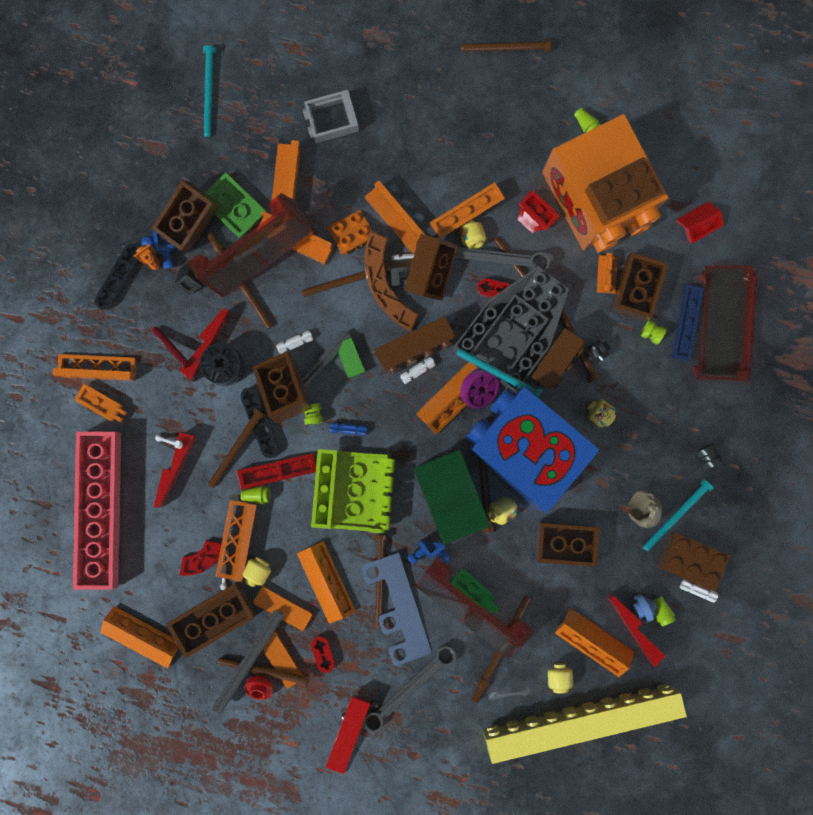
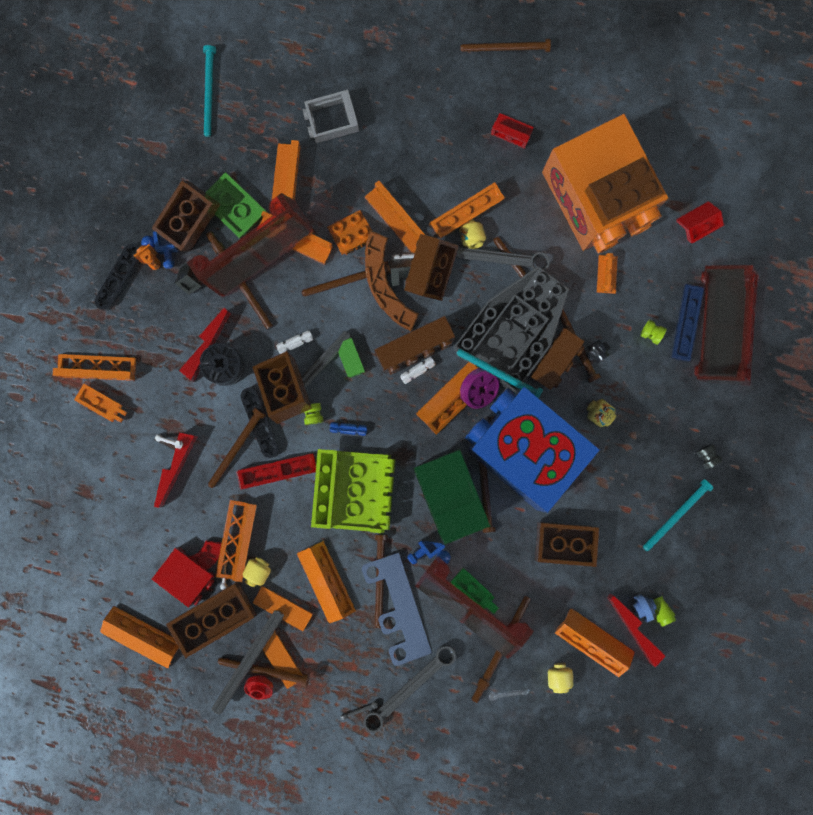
(97, 511): coral brick -> none
(171, 347): dark red bar -> none
(183, 578): none -> red panel
(256, 495): lime cone -> none
(318, 655): red beam -> none
(348, 733): red slope -> none
(491, 284): red beam -> none
(502, 510): light yellow head -> none
(511, 130): none -> red panel
(536, 213): red slope -> none
(584, 723): light yellow brick -> none
(586, 120): lime cone -> none
(639, 287): reddish brown brick -> none
(645, 509): dark tan hair -> none
(693, 561): reddish brown brick -> none
(699, 590): white axle -> none

